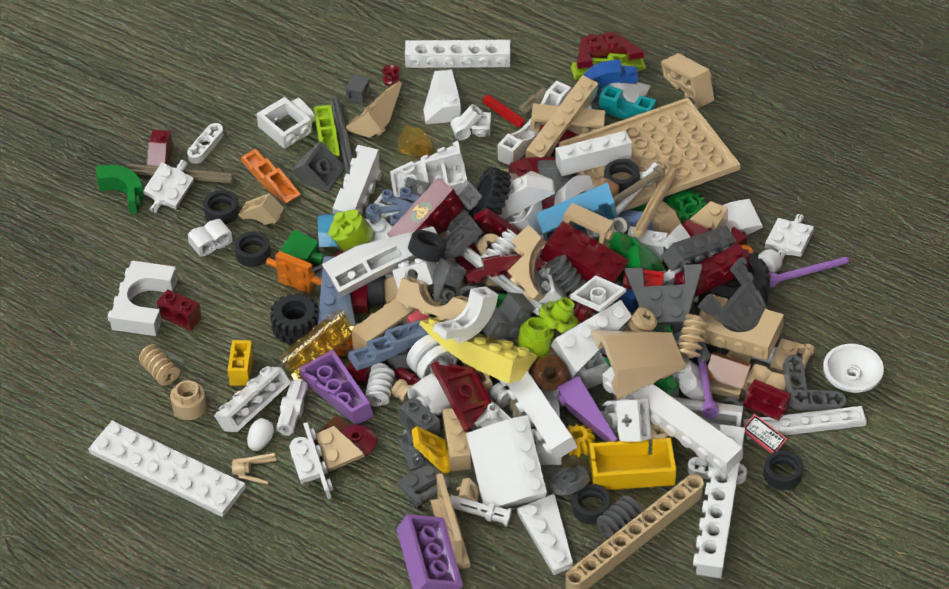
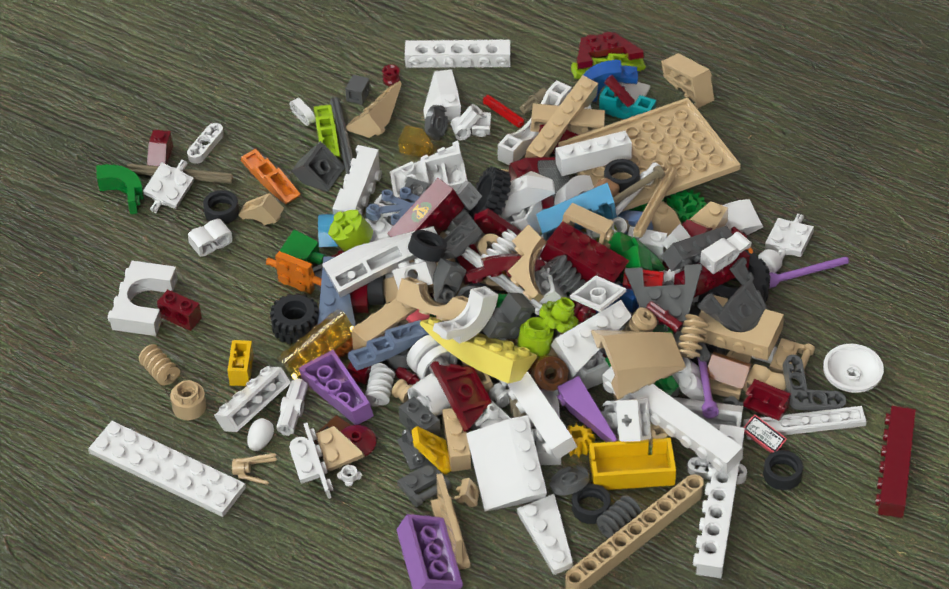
(252, 238): black tyre -> none
(275, 112): white window -> none
(346, 471): none -> white plate
(436, 122): none -> dark grey tile
(489, 515): white pin -> none
(619, 91): none -> dark red axle
(664, 316): none -> dark red axle
(724, 252): none -> white piece
(896, 462): none -> dark red brick

